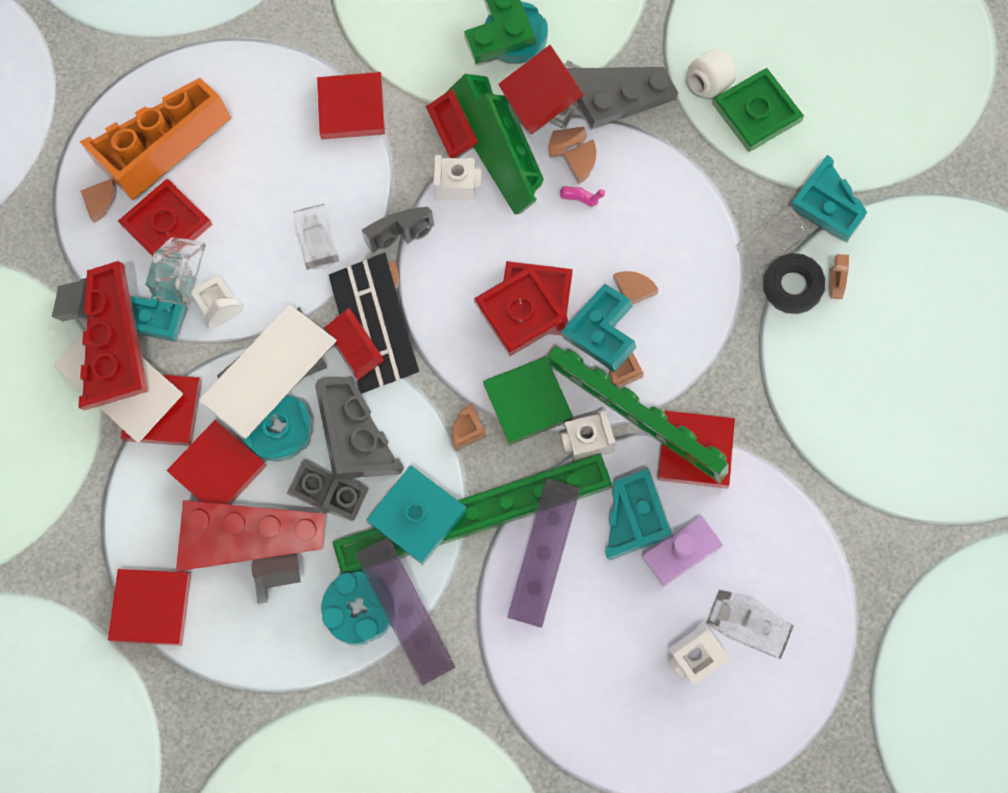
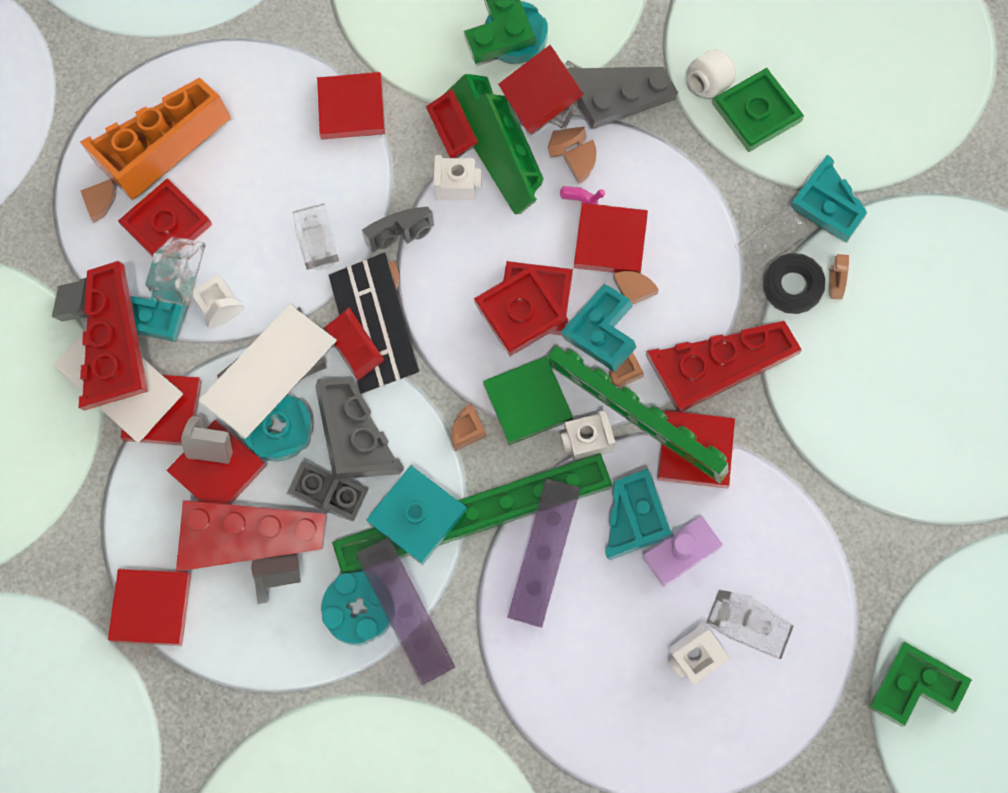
(205, 443): none -> light grey tile
(610, 238): none -> red tile
(711, 366): none -> red wing
(917, 675): none -> green plate

